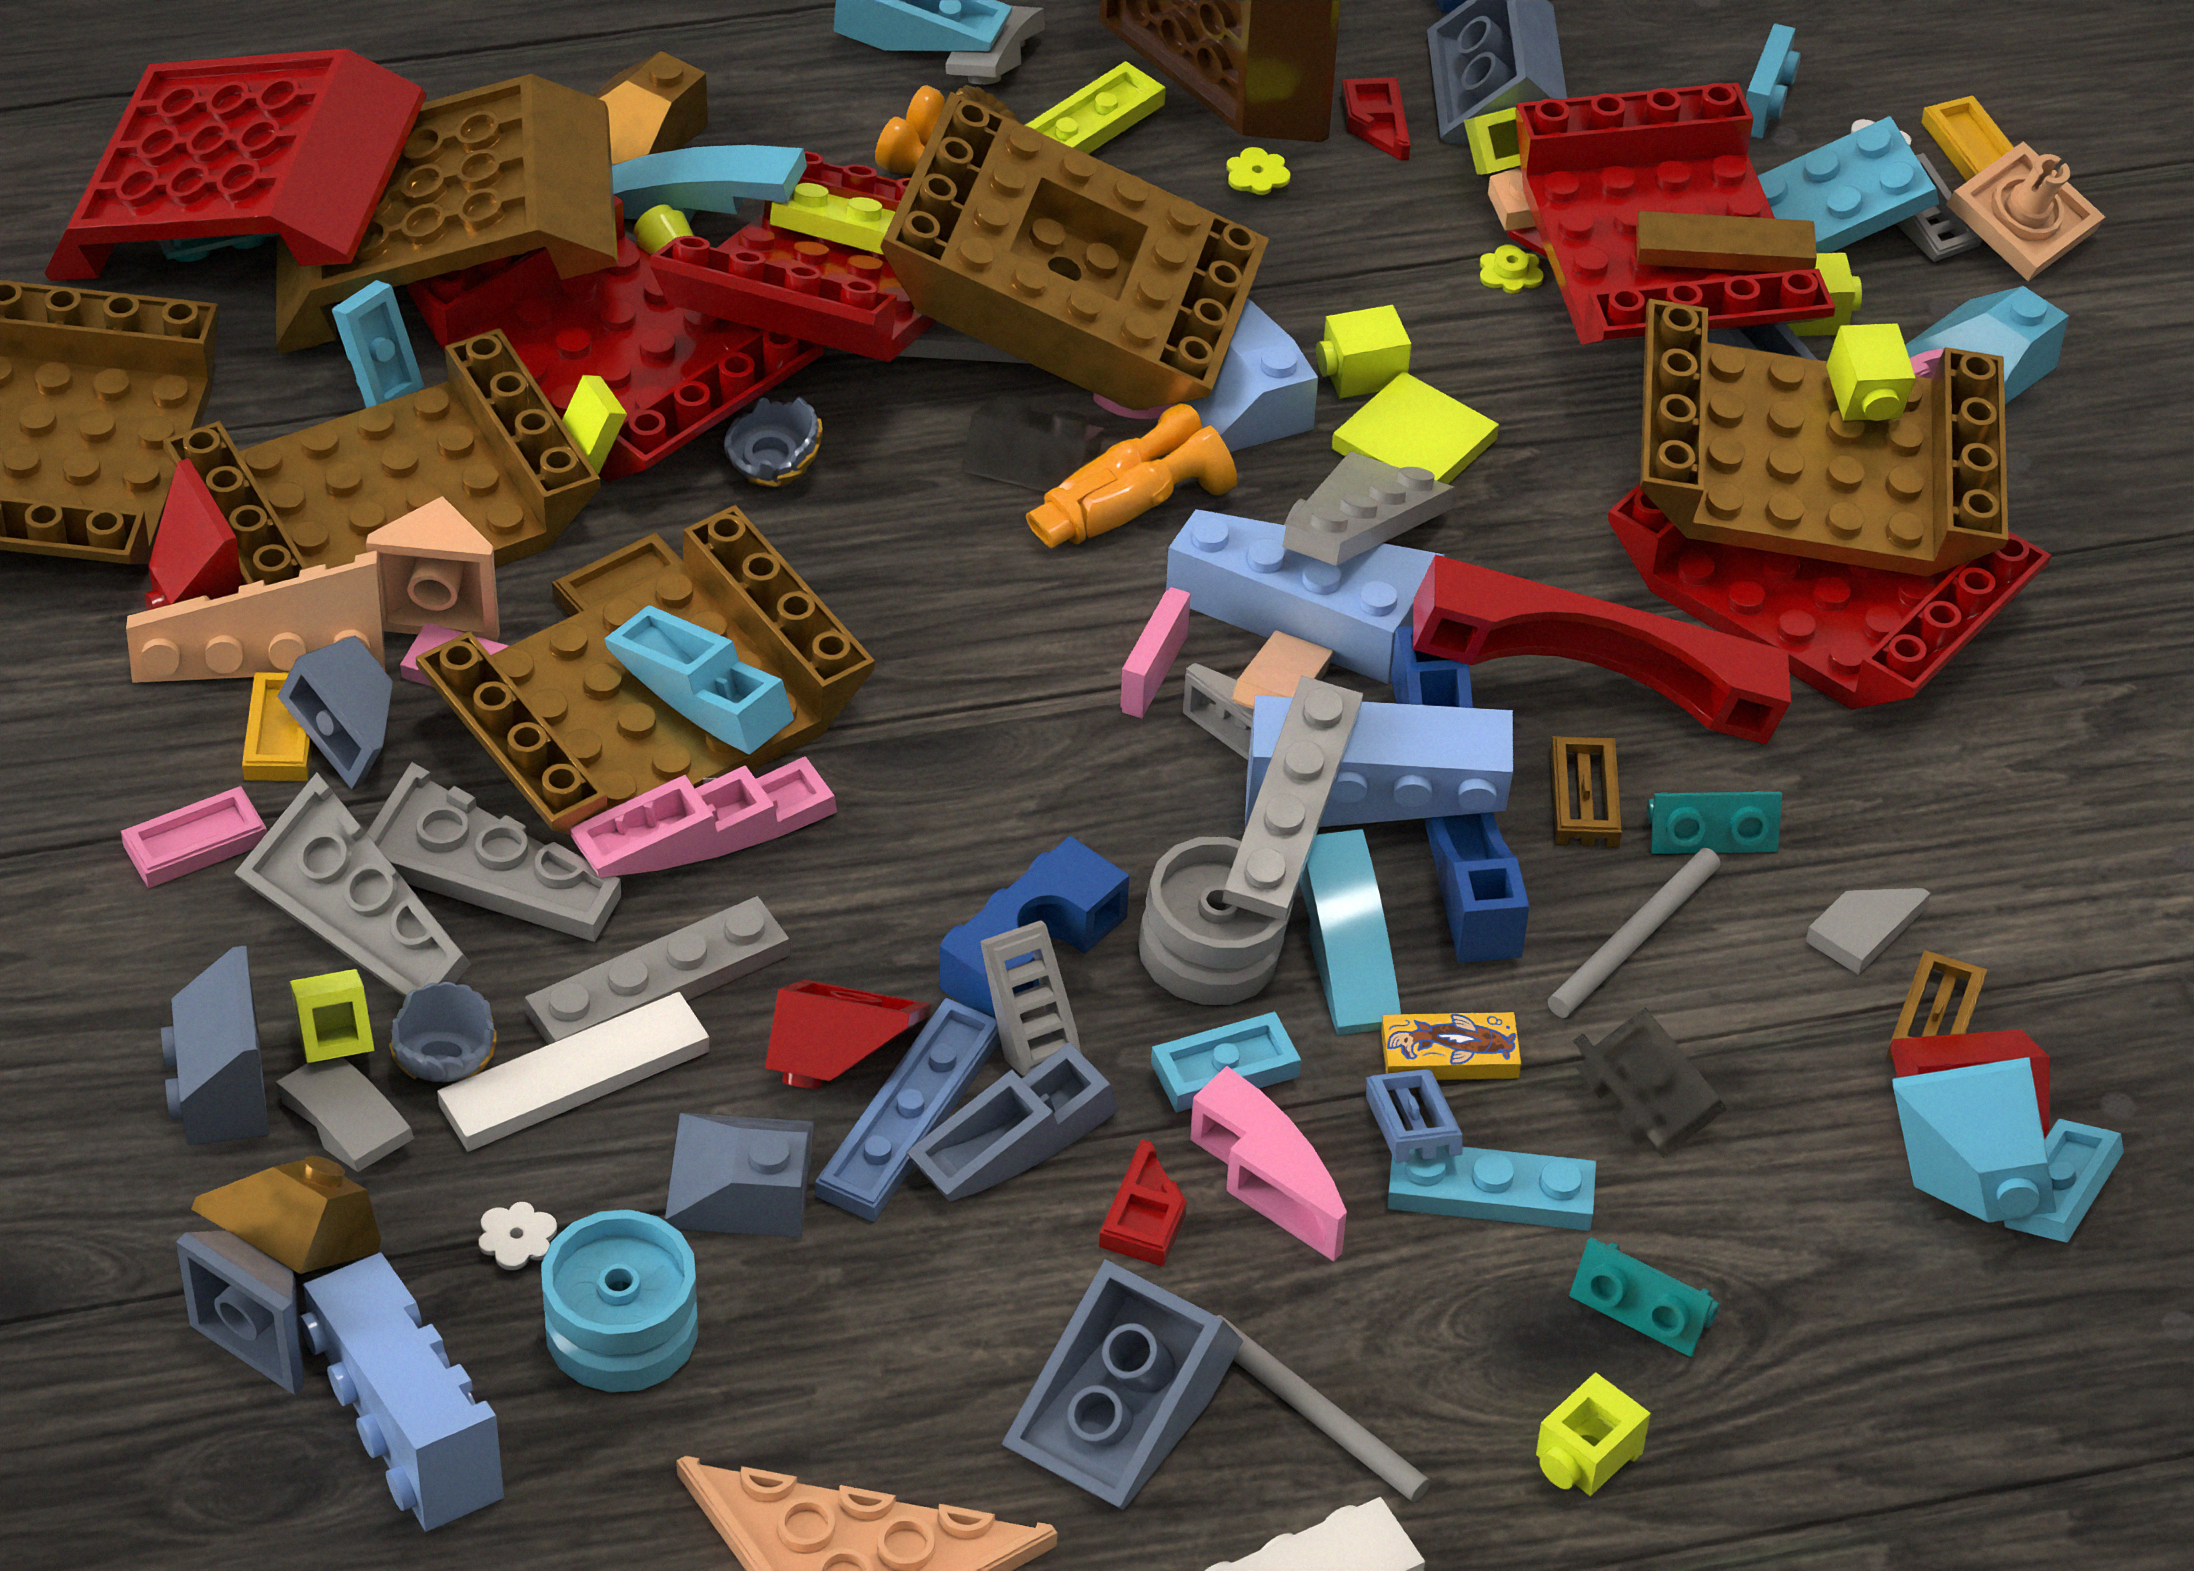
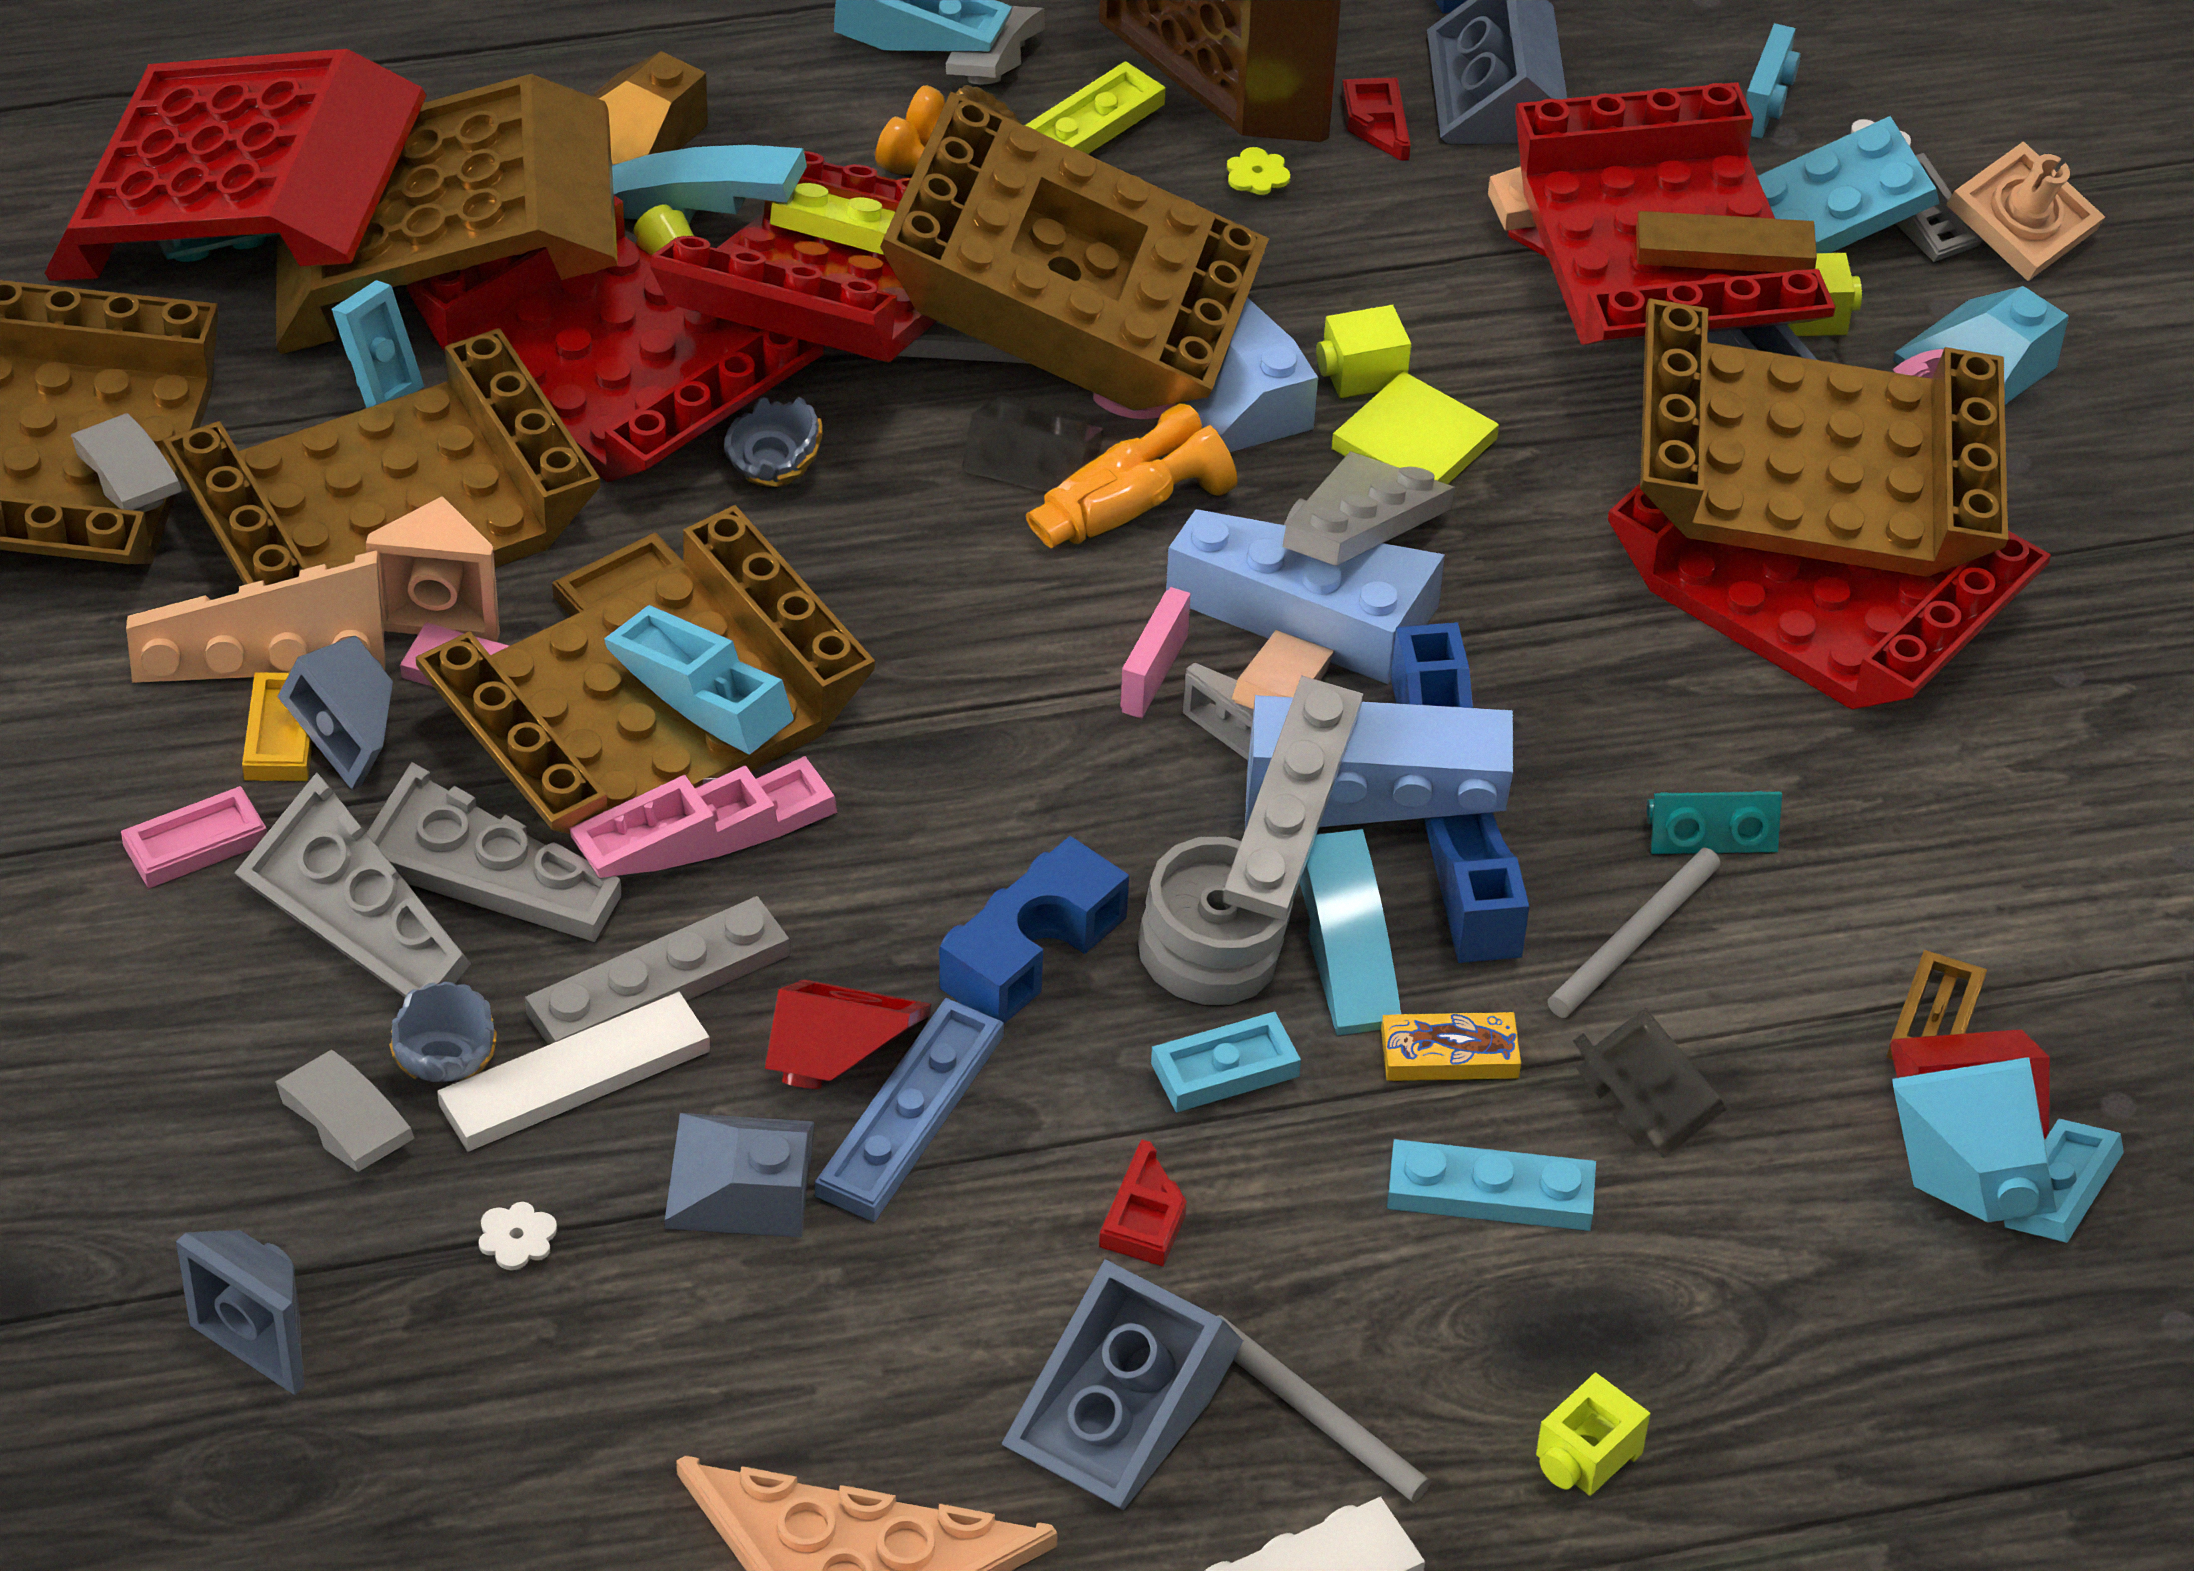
(127, 463): none -> light grey slope
(193, 546): red slope -> none
(216, 1055): sand blue slope -> none
(297, 1214): pearl gold slope -> none
(332, 1015): neon yellow brick -> none
(406, 1393): light blue wedge -> none
(594, 419): neon yellow tile -> none
(620, 1300): medium azure wheel -> none
(1015, 1125): sand blue slope -> none
(1036, 1038): light grey slope -> none
(1269, 1161): bright pink slope -> none
(1419, 1136): medium blue tile -> none
(1494, 141): neon yellow brick -> none
(1510, 269): neon yellow plant -> none
(1585, 826): pearl gold tile -> none
(1643, 1297): teal hinge -> none
(1715, 676): red arch -> none
(1865, 924): light grey tile -> none
(1870, 372): neon yellow brick -> none
(1966, 134): yellow tile -> none

